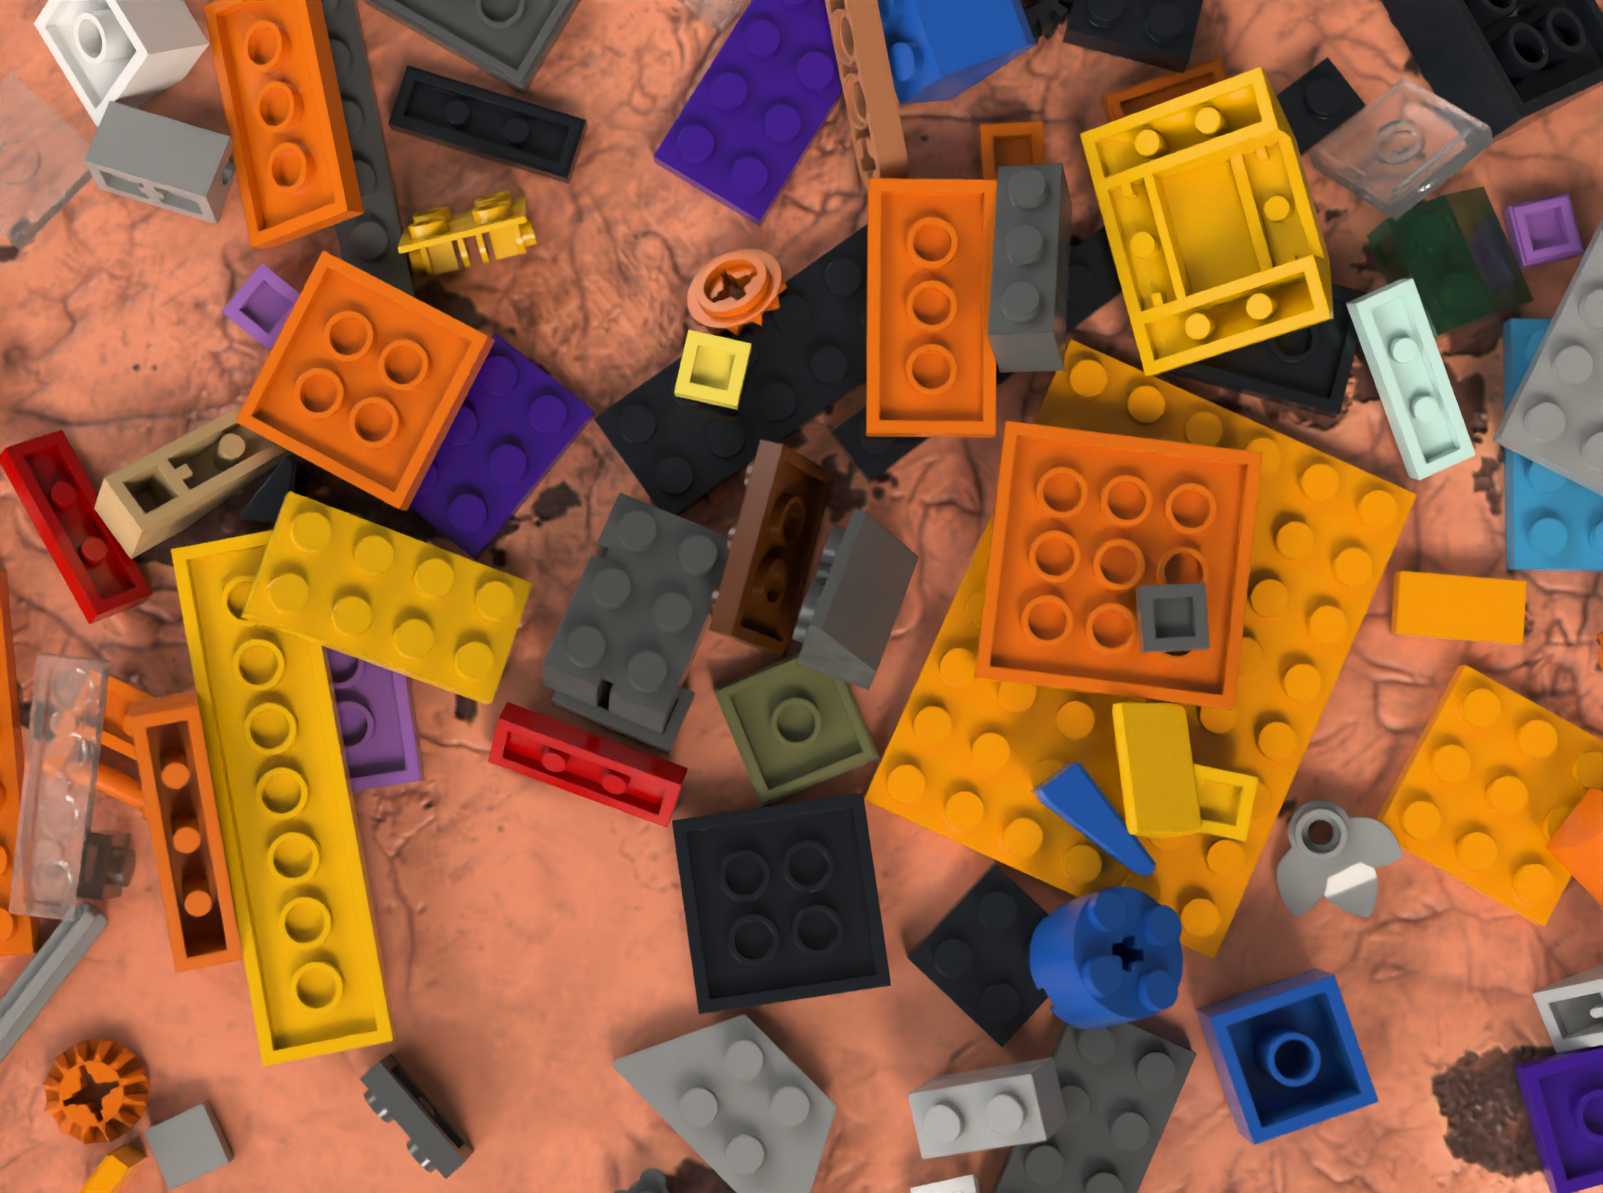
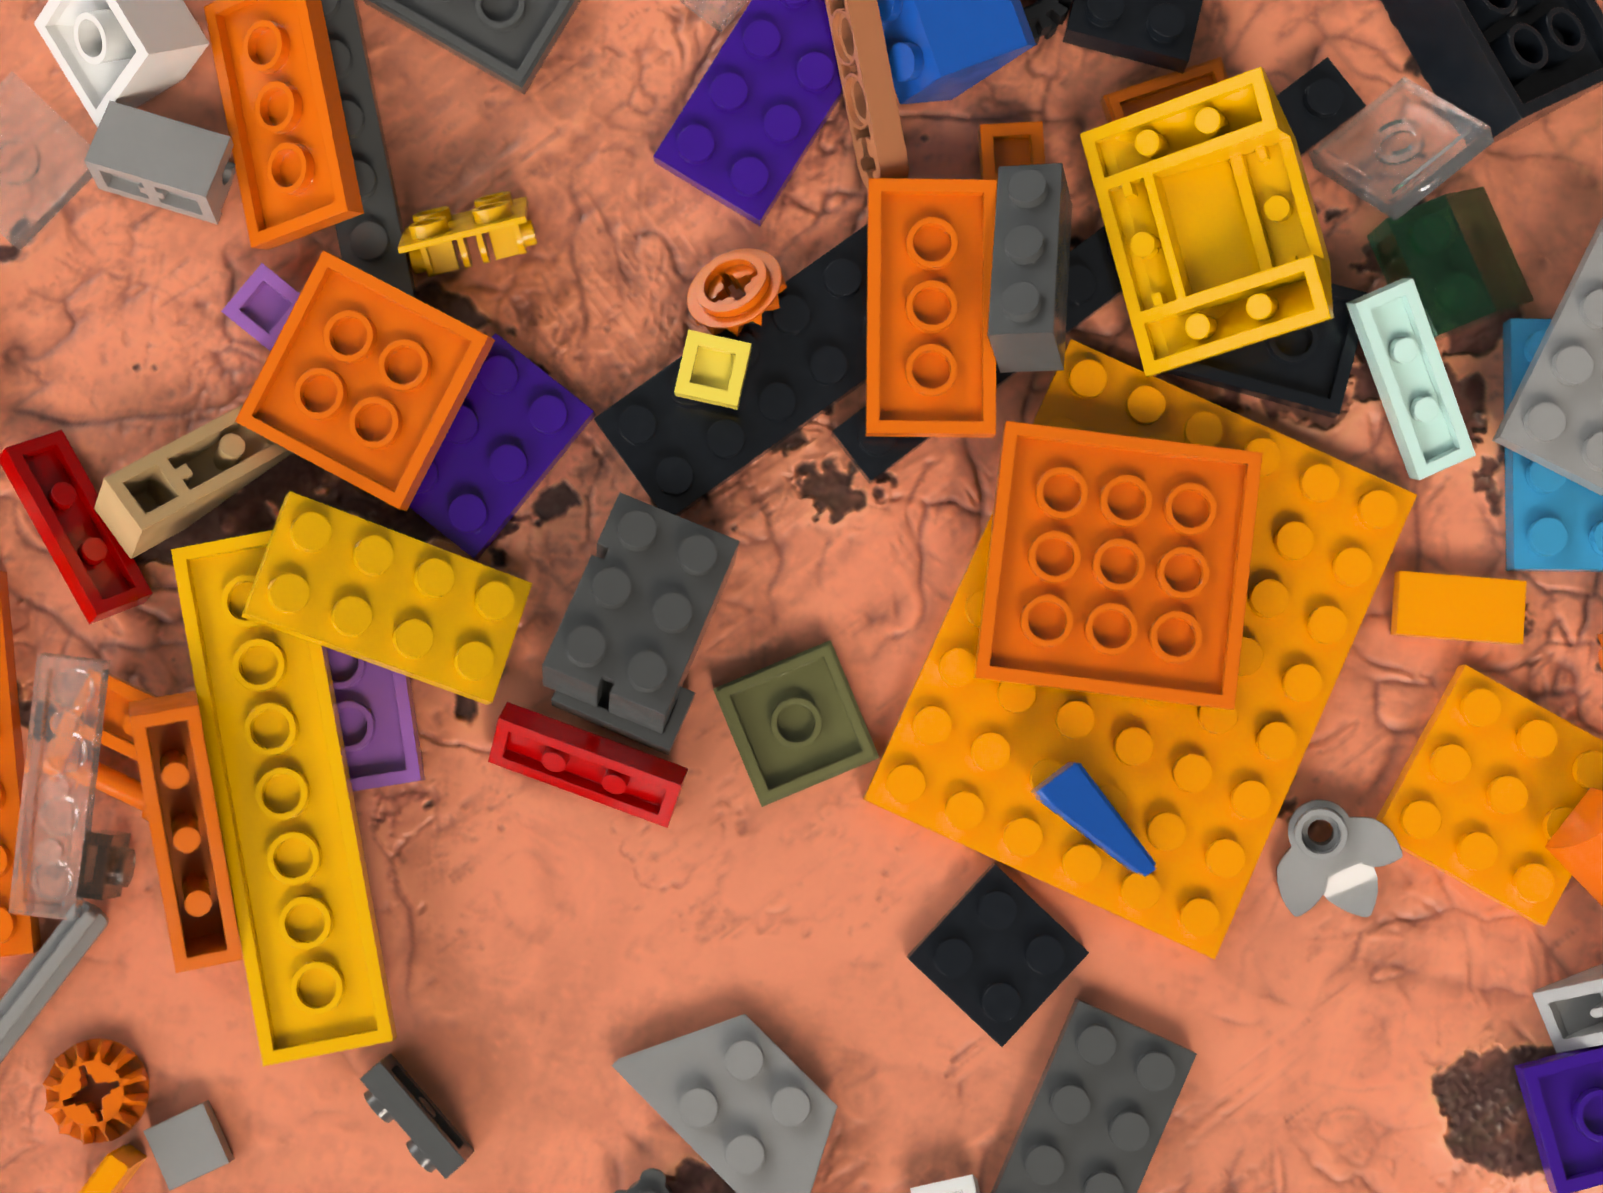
(267, 502): black slope -> none
(488, 124): black tile -> none
(770, 548): reddish brown plate -> none
(781, 903): black plate -> none
(854, 613): dark grey slope -> none
(988, 1108): light grey brick -> none
(1108, 958): blue brick -> none
(1156, 769): yellow slope -> none
(1172, 618): dark grey plate -> none
(1225, 801): yellow plate -> none
(1287, 1055): blue brick -> none
(1542, 231): medium lavender tile -> none

